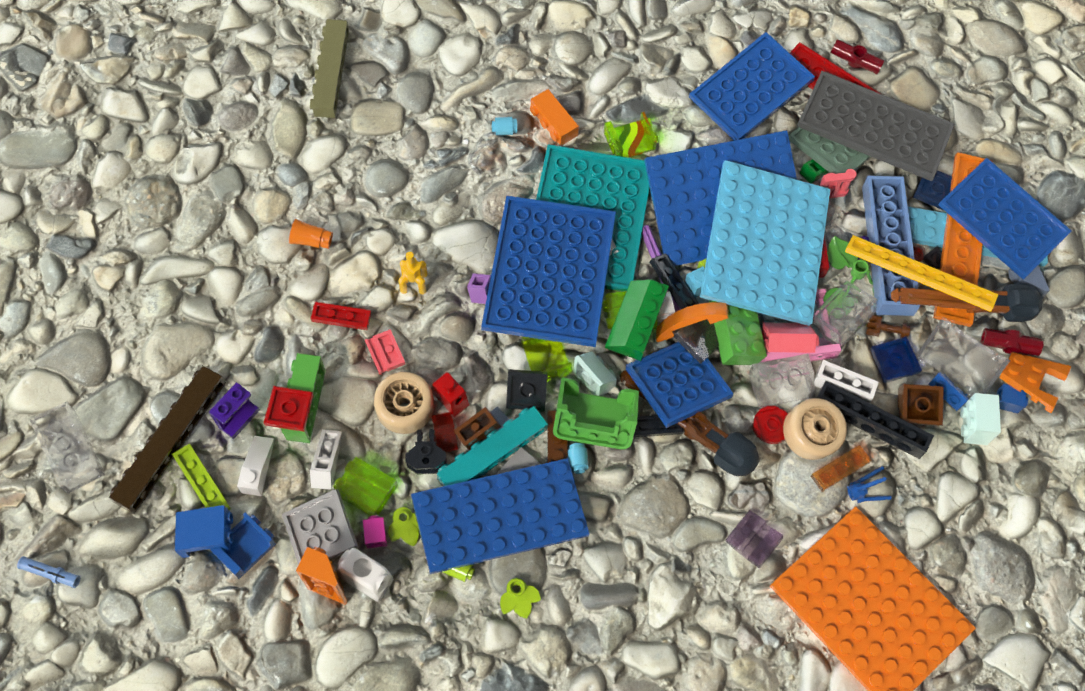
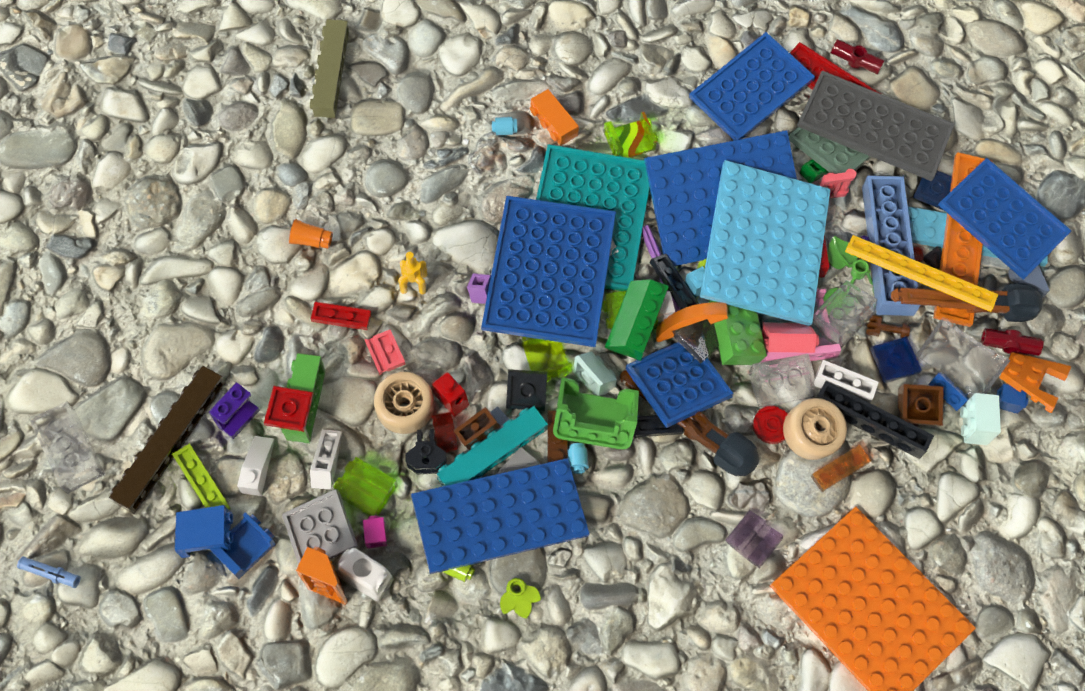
(407, 529): lime plate -> none
(858, 490): blue plant -> none

